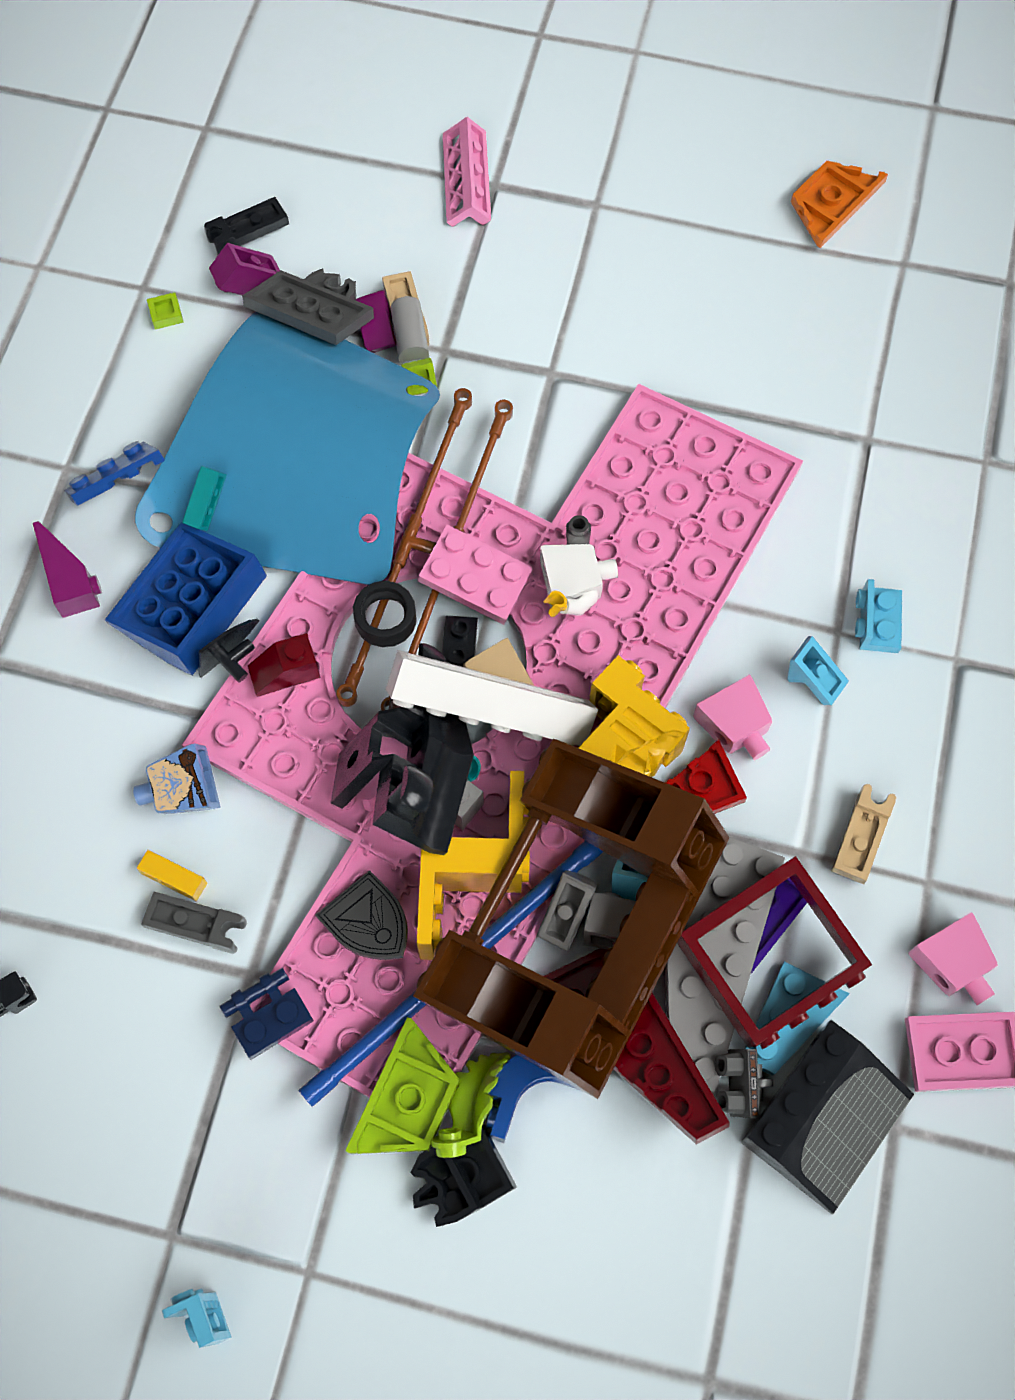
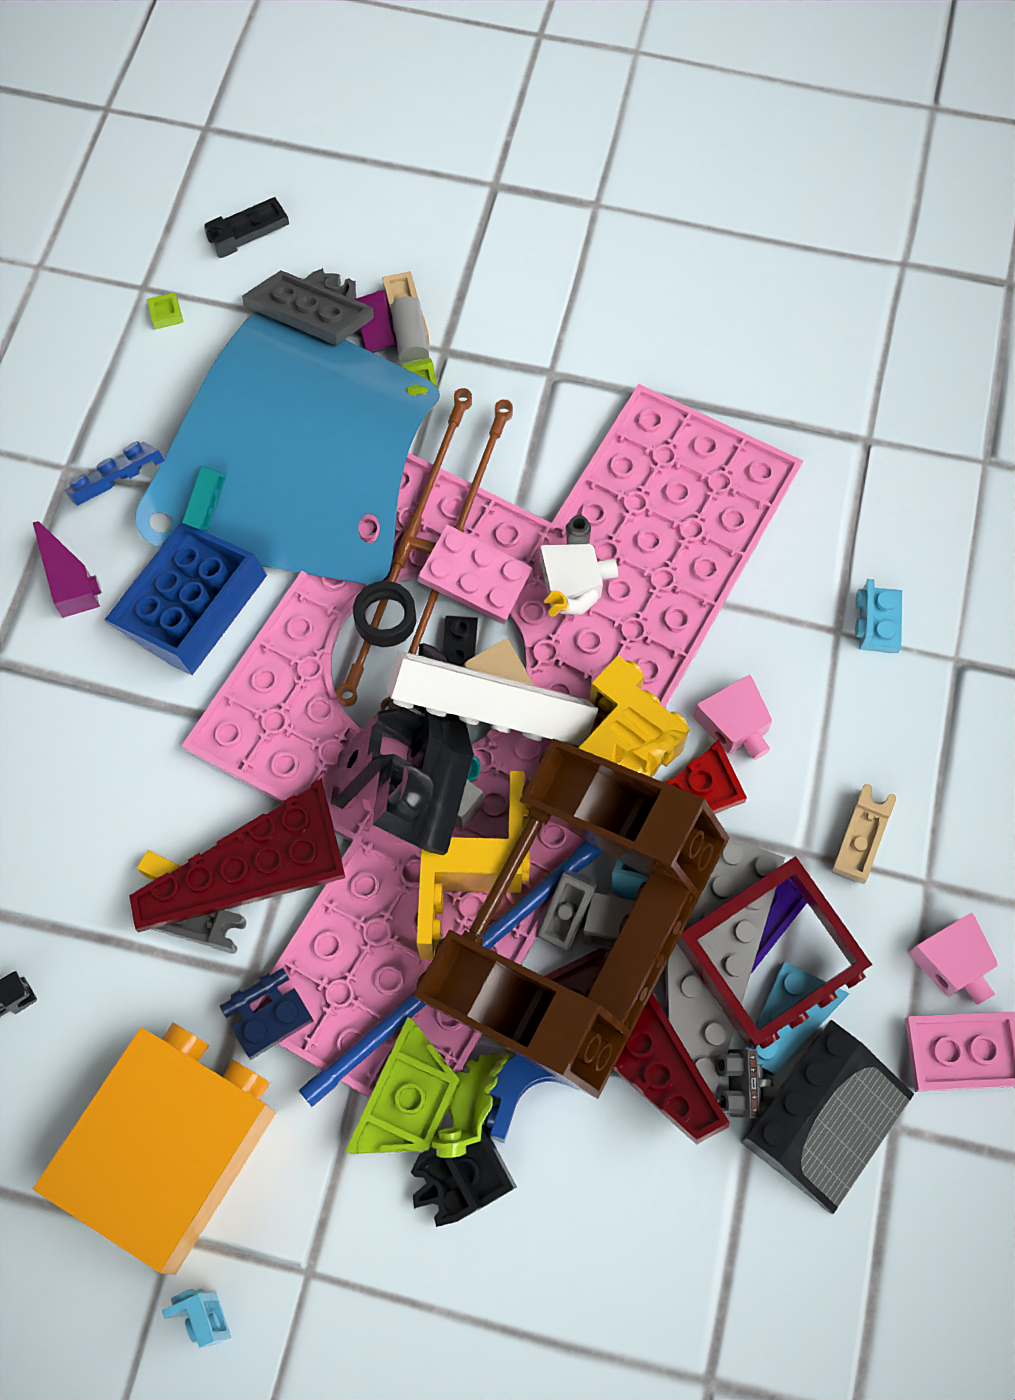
(158, 1147): none -> light orange brick
(180, 782): torso -> none
(228, 650): black shield -> none
(241, 269): magenta slope -> none
(261, 860): none -> dark red wing
(284, 665): dark red slope -> none
(367, 920): dark grey shield -> none
(472, 169): bright pink fence -> none
(817, 671): medium azure slope -> none
(833, 198): orange wing -> none

